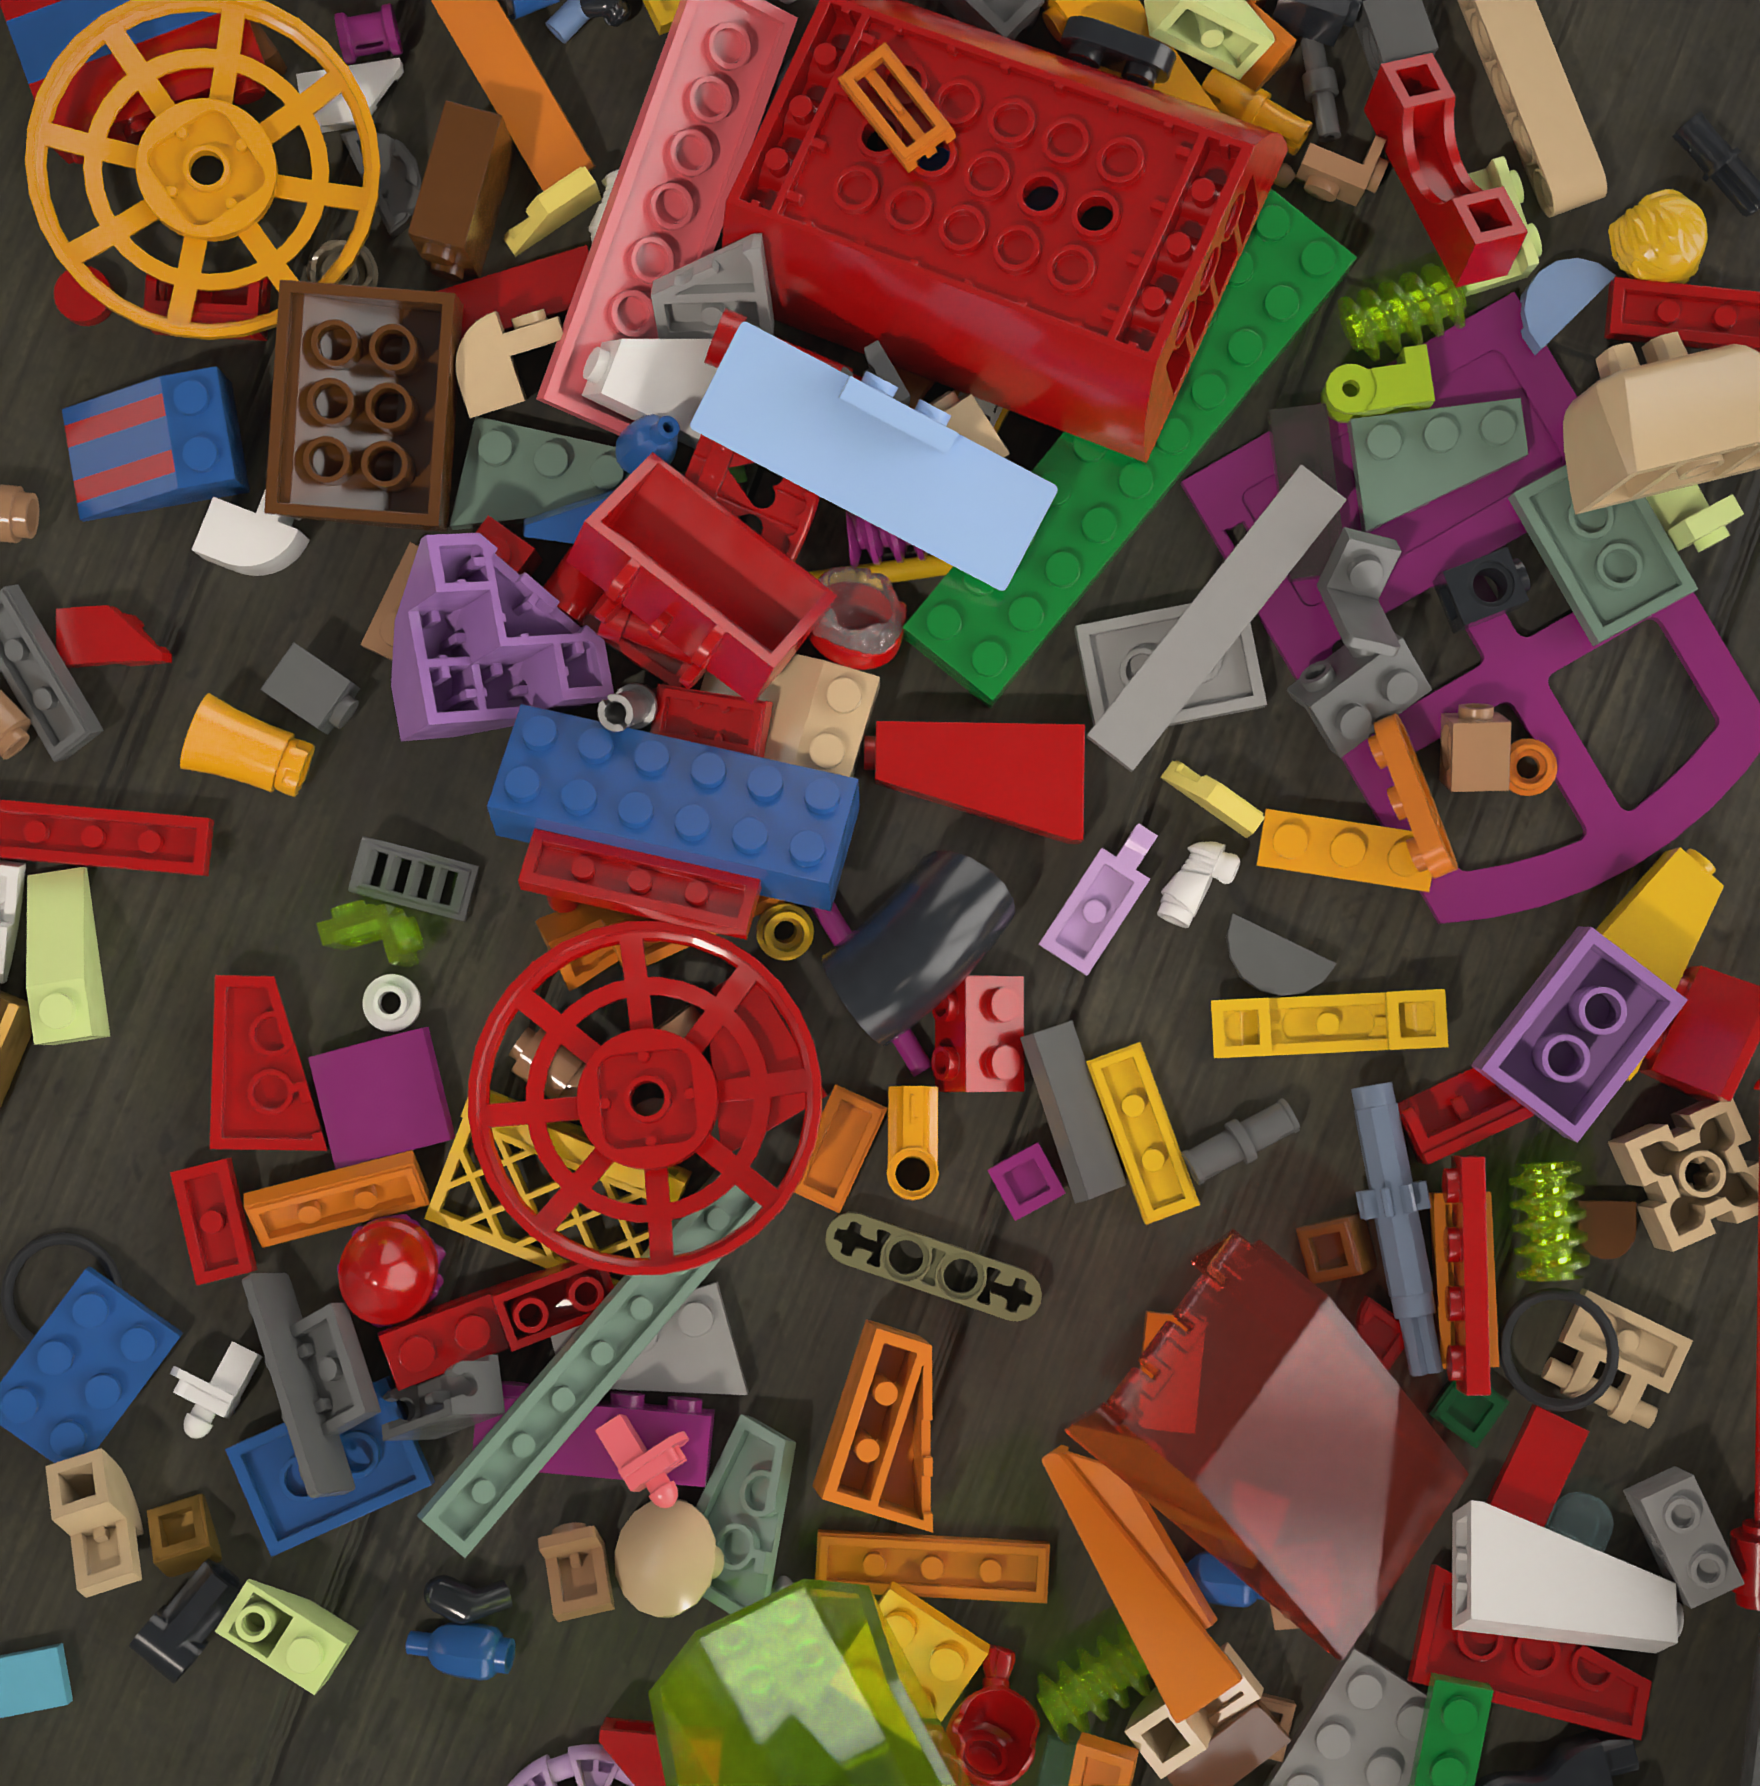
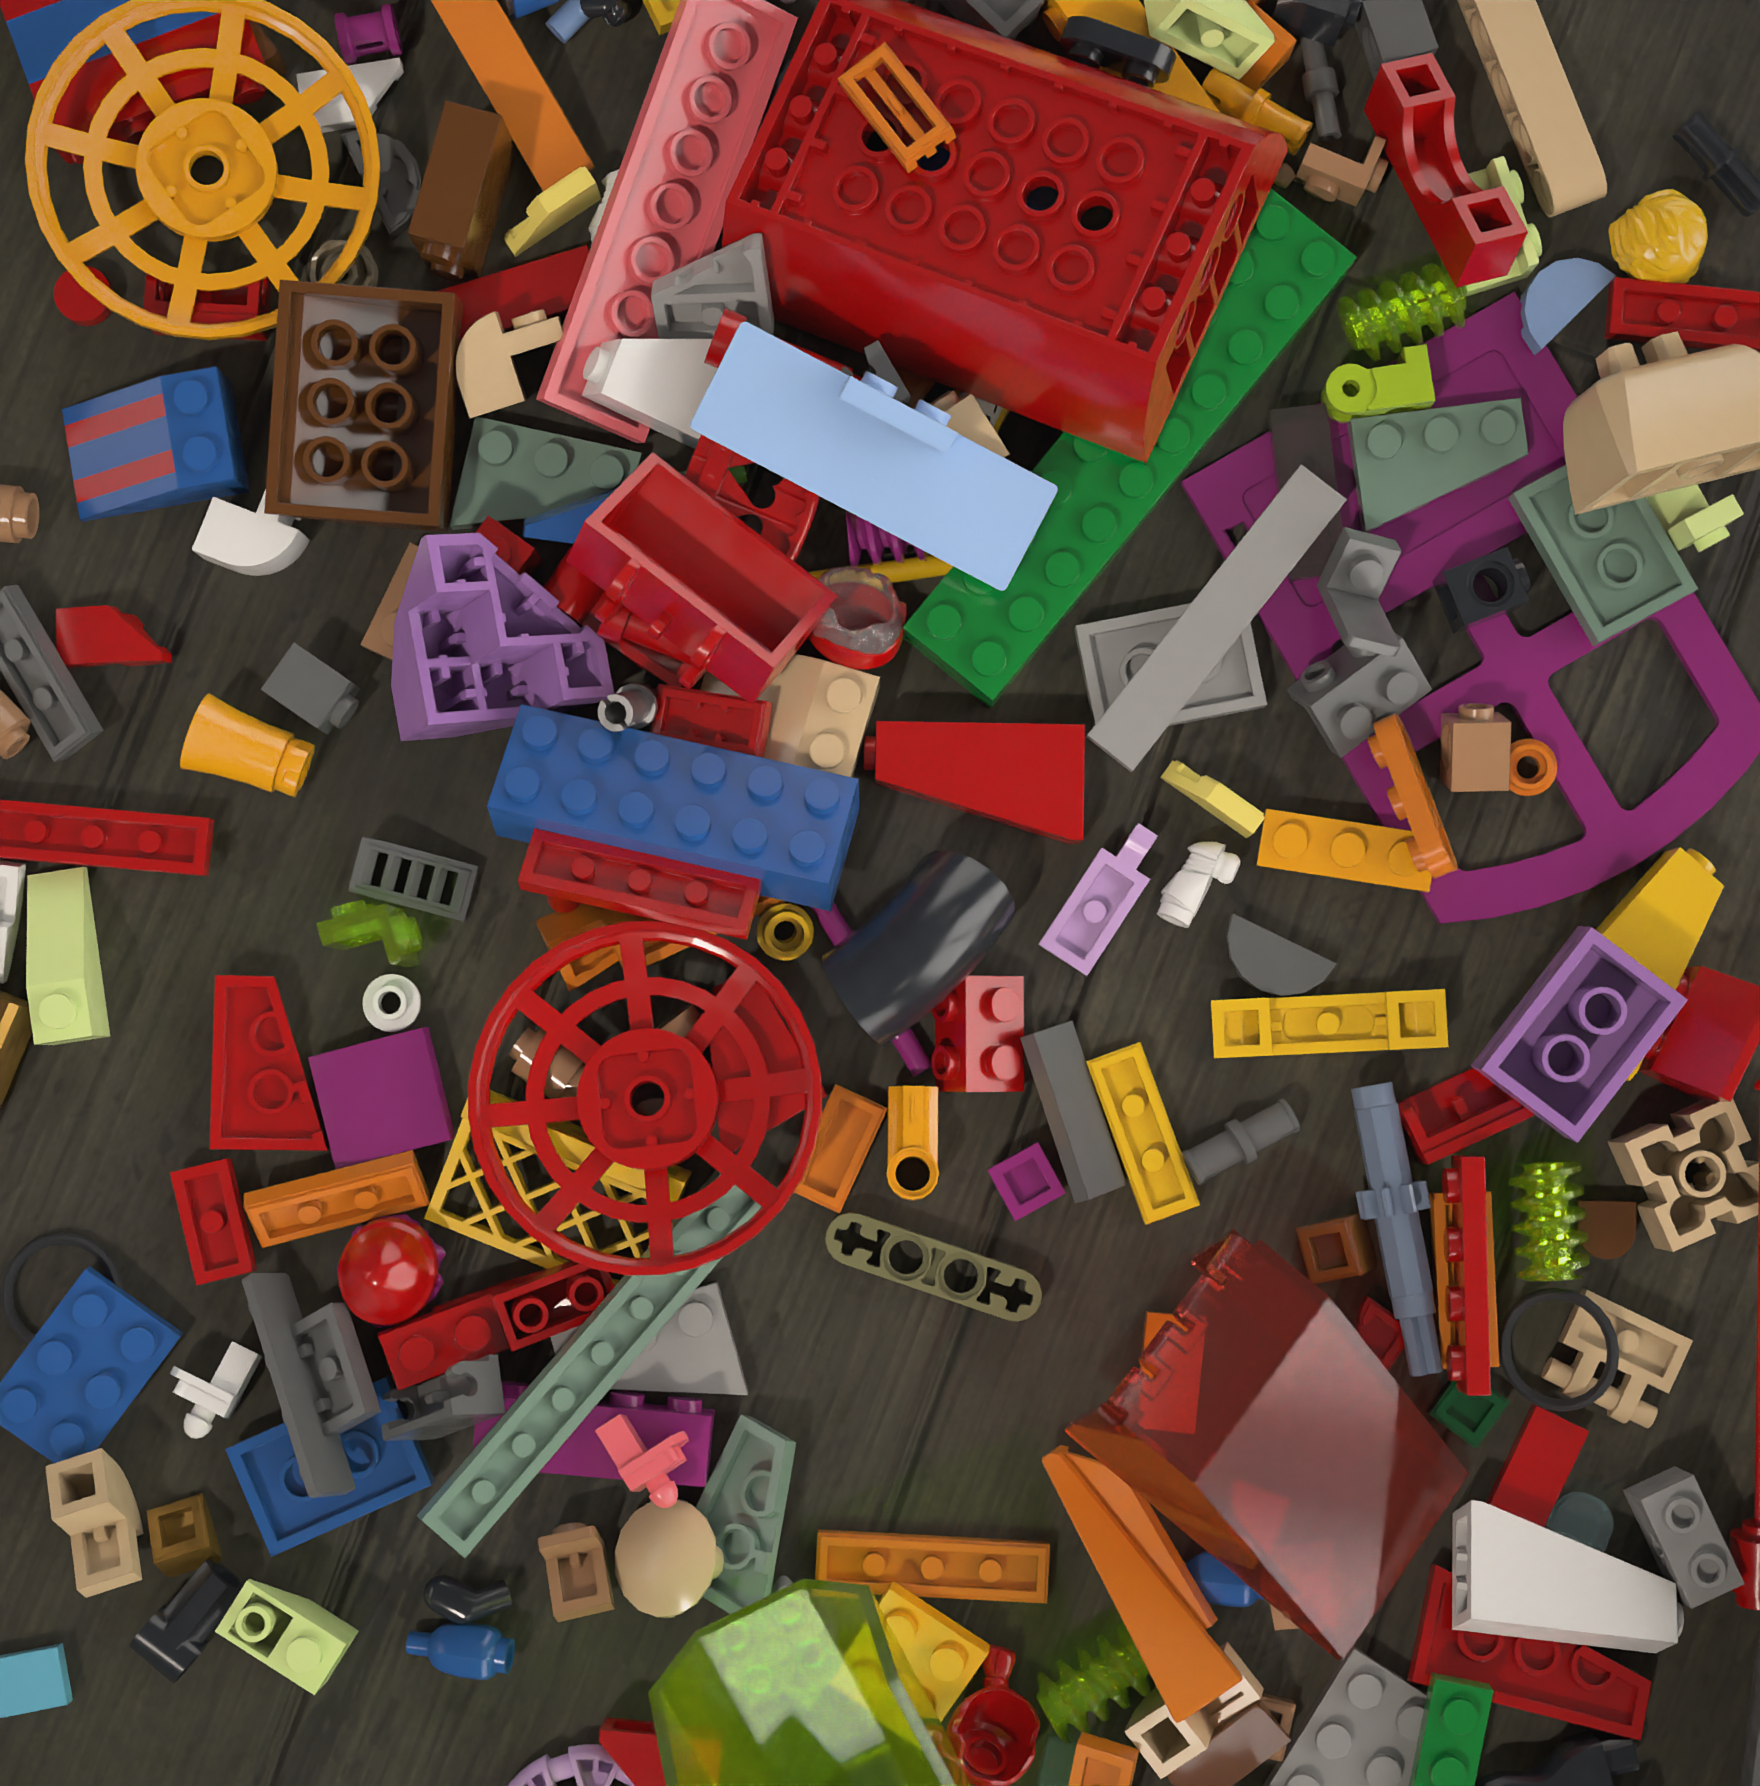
(646, 436): blue plant -> none
(882, 1430): orange wedge -> none

